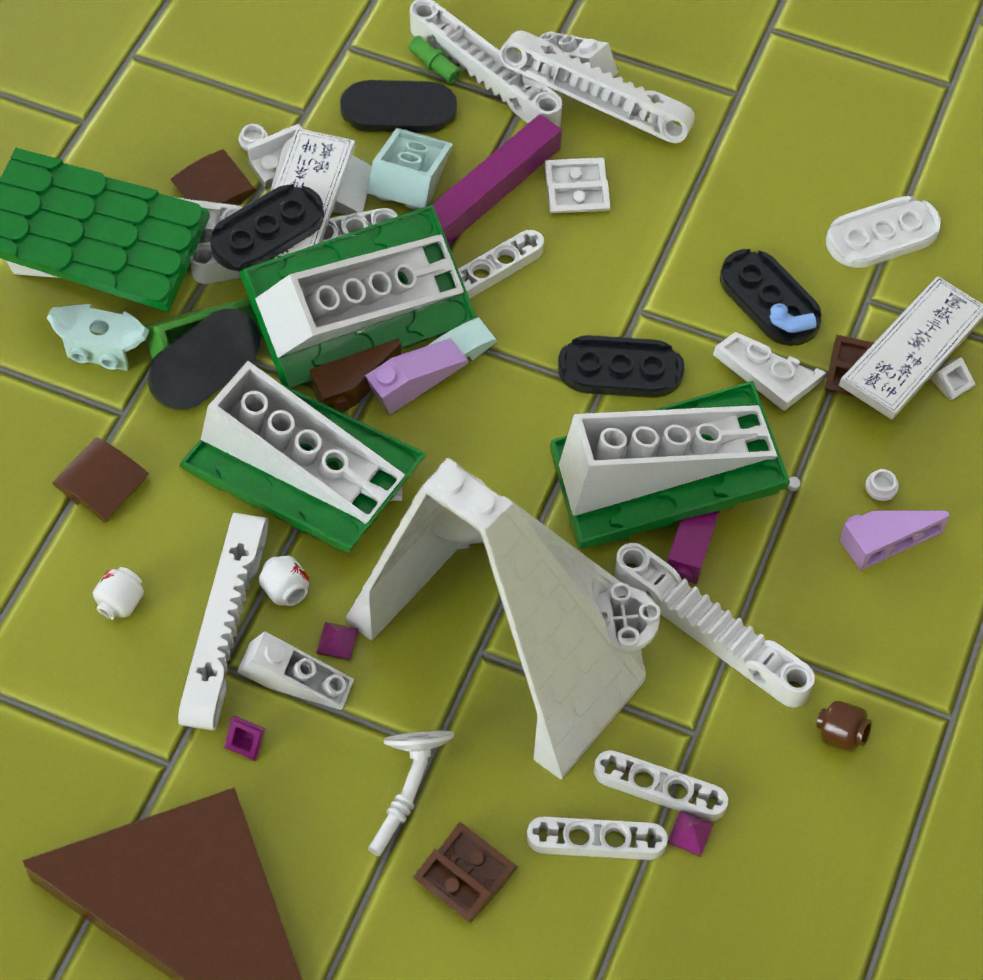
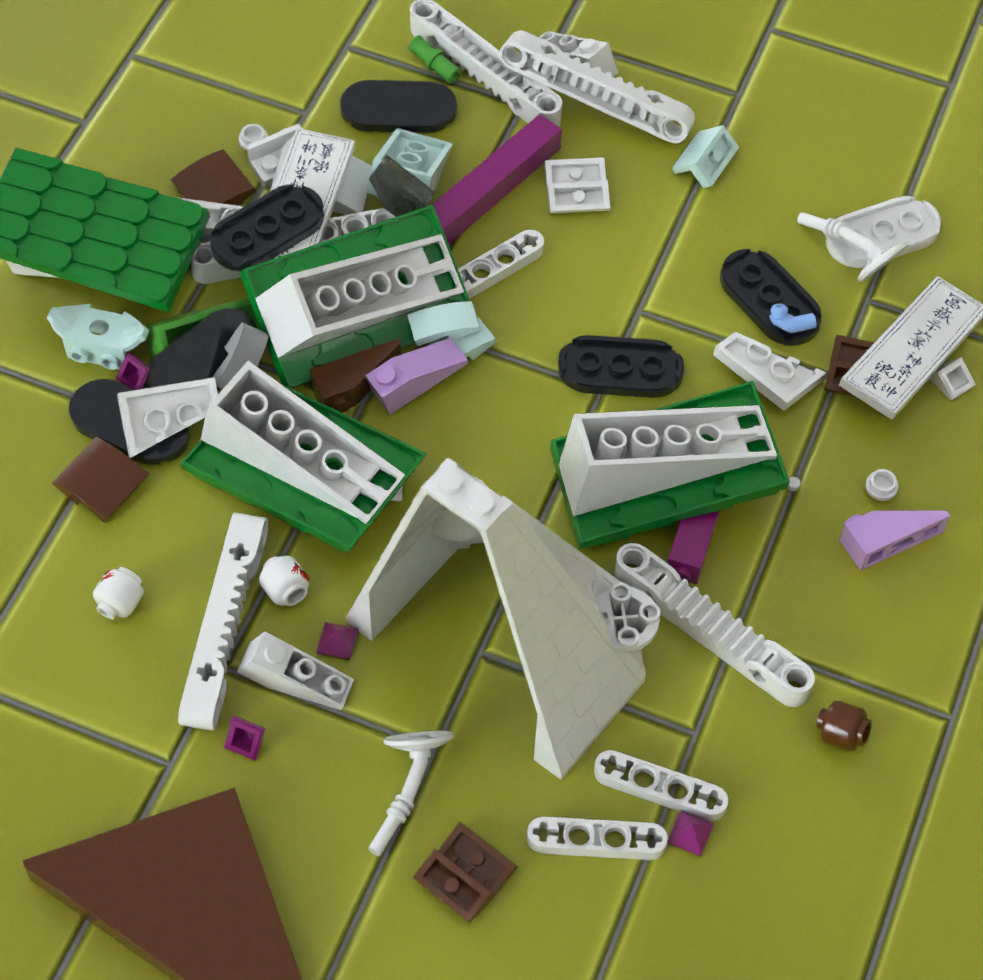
(97, 414): none -> black tile
(133, 372): none -> magenta slope
(162, 411): none -> white wing
(244, 346): none -> light grey slope
(398, 188): none -> clear smoke slope
(442, 320): none -> light aqua slope
(707, 155): none -> light aqua panel
(837, 229): none -> white dish

